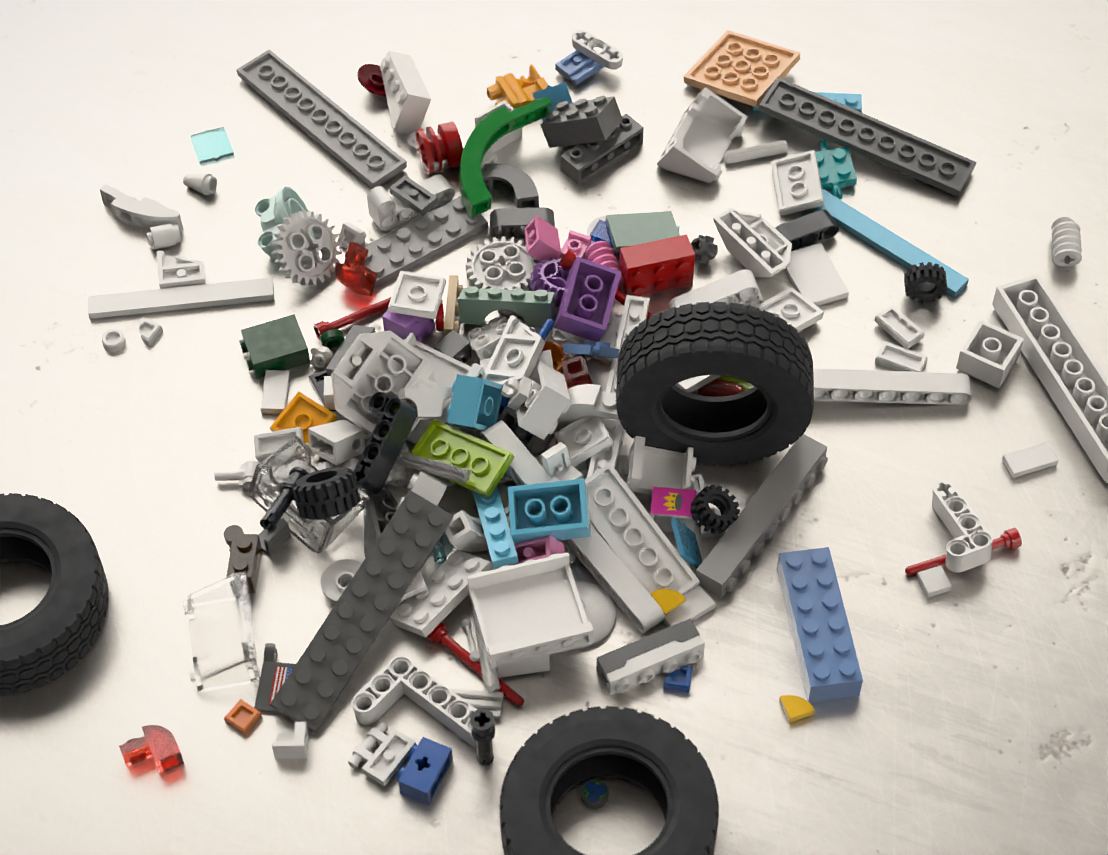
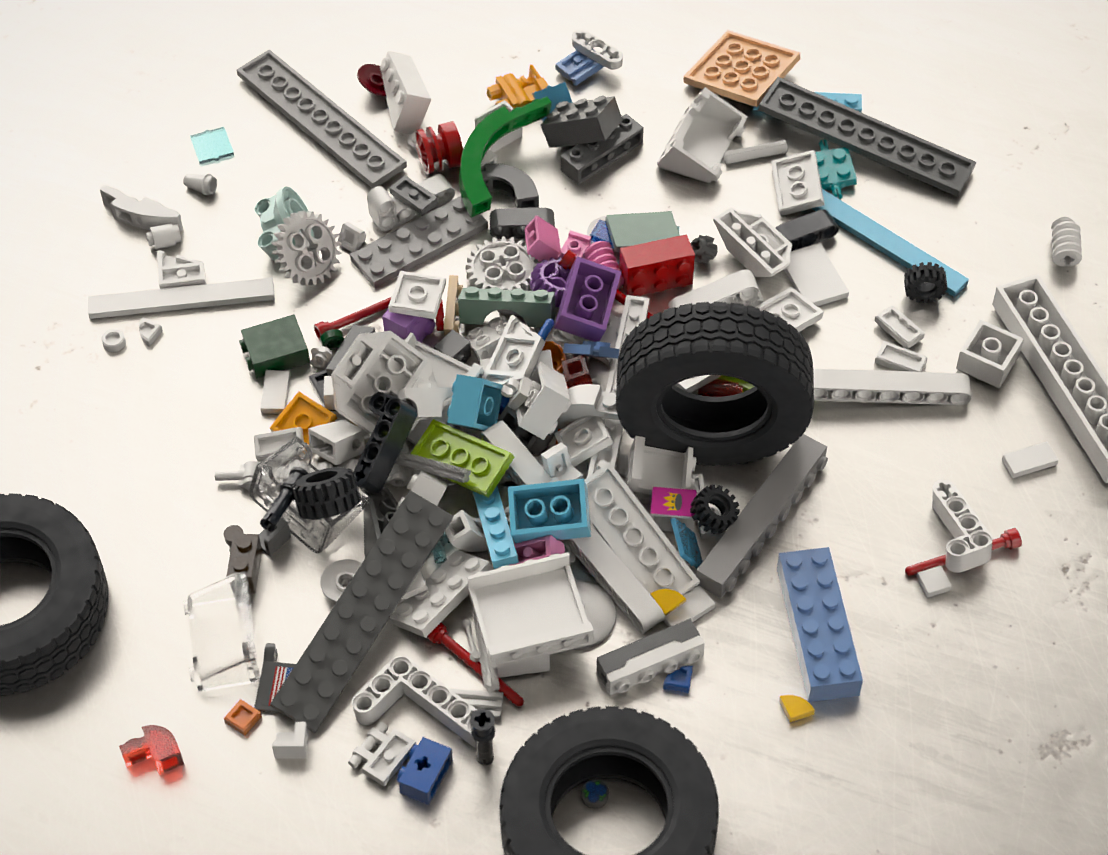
(353, 273): clear red brick -> none

